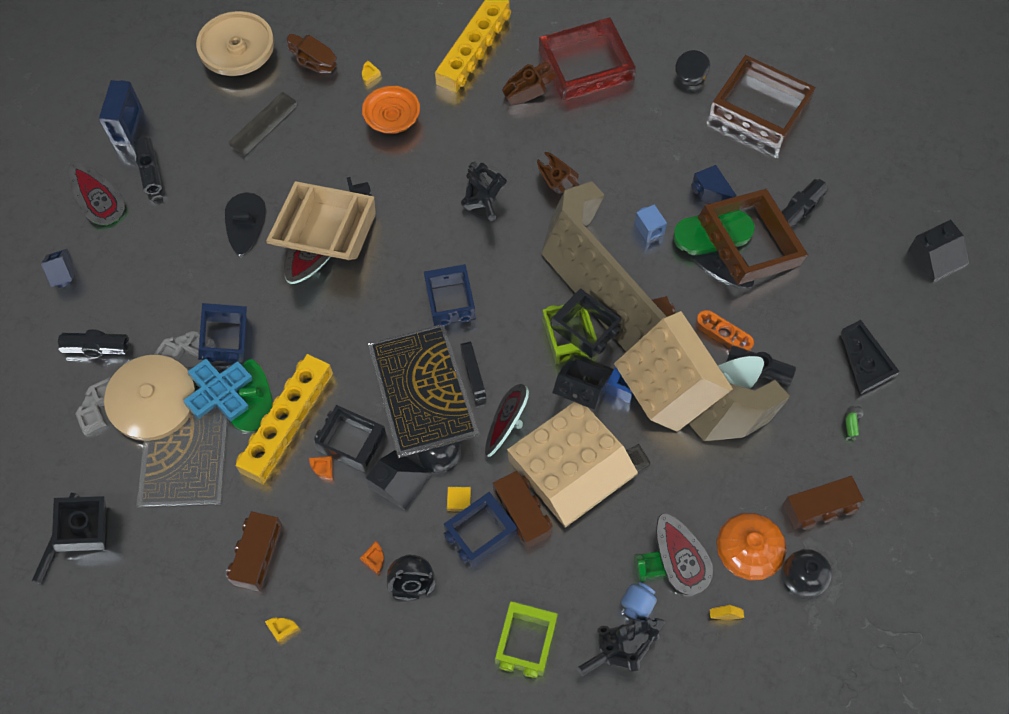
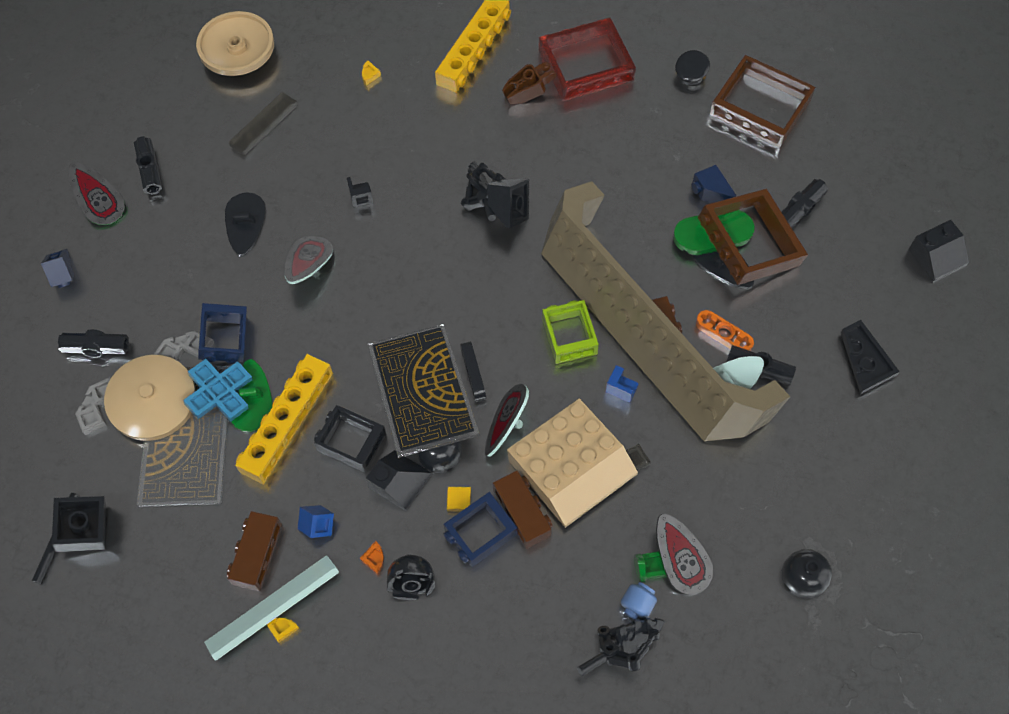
(120, 112): dark blue window -> none
(271, 607): none -> light aqua tile
(312, 53): reddish brown hinge -> none
(315, 521): none -> blue panel
(322, 467): orange tile -> none
(323, 221): tan slope -> none
(391, 109): orange hat -> none
(446, 277): dark blue window -> none
(509, 200): none -> black slope
(531, 615): lime window -> none
(558, 177): reddish brown hinge -> none
(571, 308): black window -> none
(574, 380): black window -> none
(650, 222): medium blue brick -> none
(673, 373): tan slope -> none
(726, 612): yellow tile -> none
(751, 546): orange hat -> none
(823, 503): reddish brown brick -> none
(851, 420): bright green arm -> none

